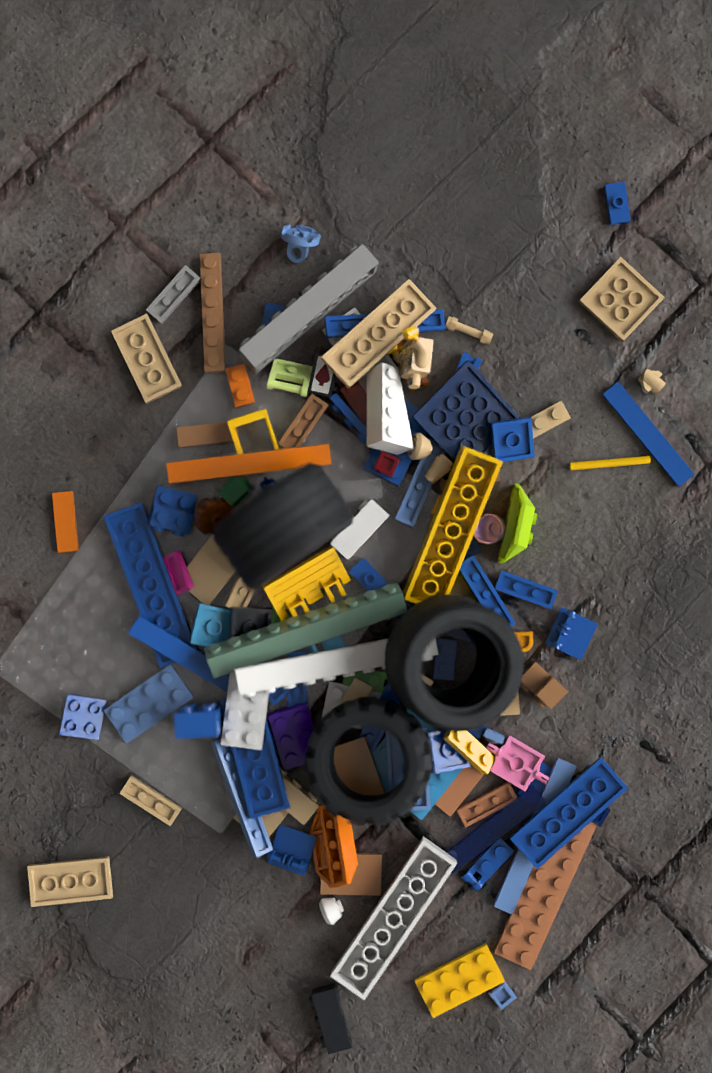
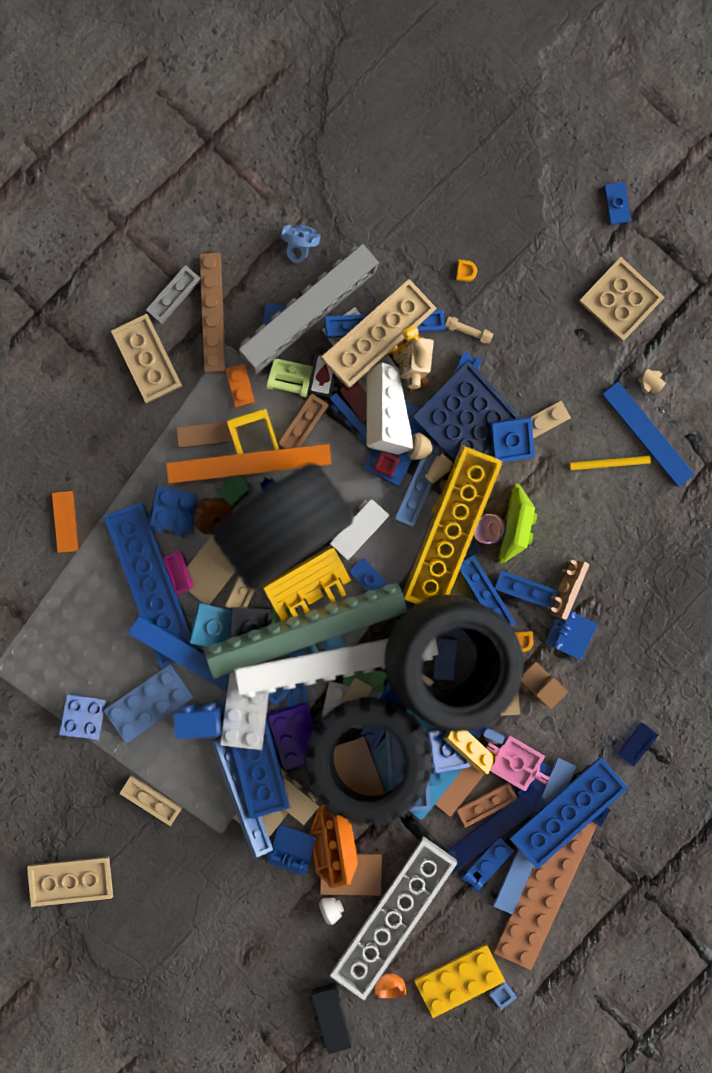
(390, 986): none -> orange hair
(466, 271): none -> light orange tile
(568, 589): none -> medium nougat plate
(637, 744): none -> clear blue tile

